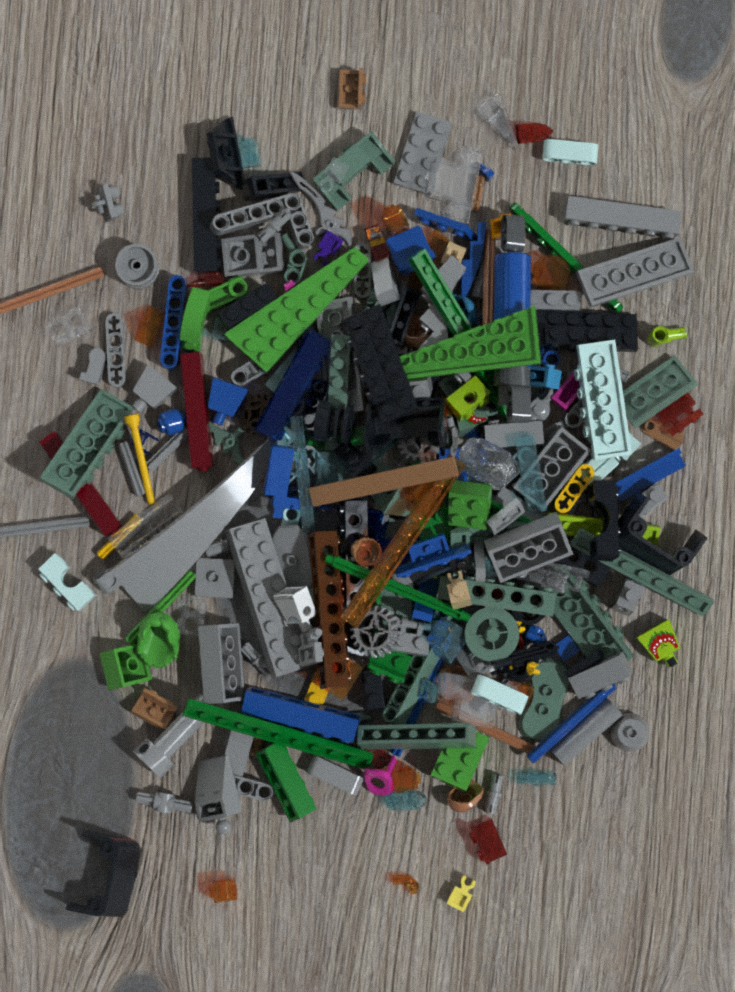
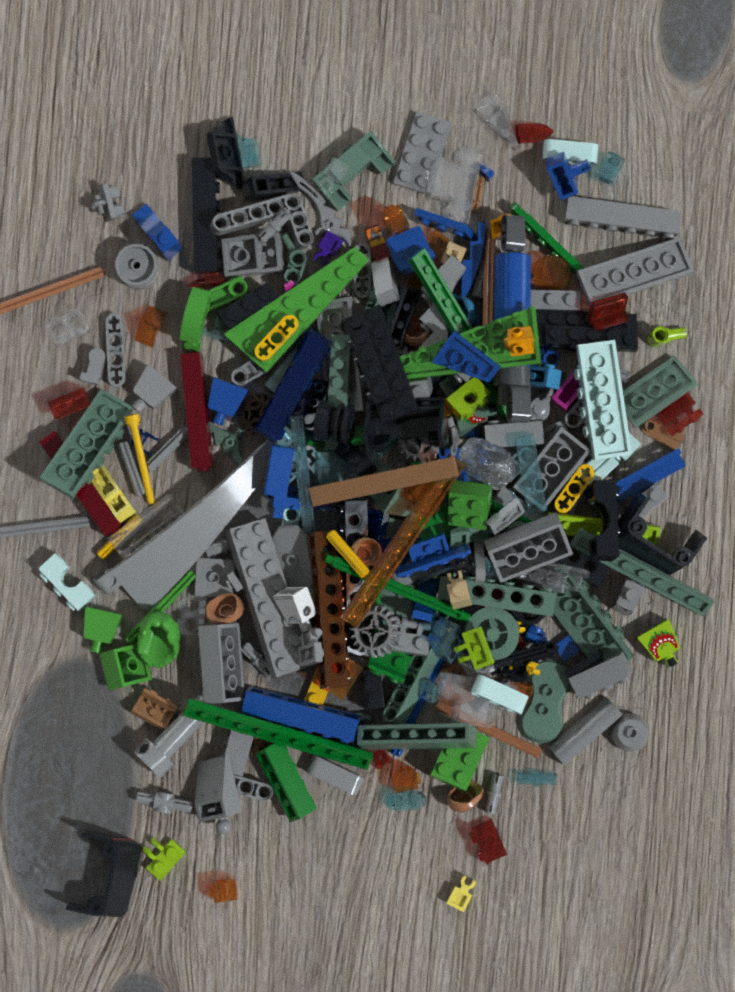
(69, 403): none -> clear red bracket
(100, 627): none -> bright green torso
(112, 494): none -> light yellow slope
(157, 232): none -> blue arch
(165, 859): none -> lime hinge
(171, 313): blue beam -> none
(171, 422): blue head -> none
(224, 609): none -> nougat hat
(233, 582): none -> light grey plate
(290, 331): none -> yellow beam
(348, 554): none -> yellow axle
(351, 89): medium nougat bracket -> none
(385, 776): dark pink piece -> none
(408, 881): clear orange arm -> none
(466, 358): none -> blue wing
(477, 648): none -> lime hinge
(519, 341): none -> light orange brick
(564, 174): none -> blue brick
(568, 724): blue axle -> none
(608, 311): none -> clear red bracket
(610, 168): none -> clear light blue bracket

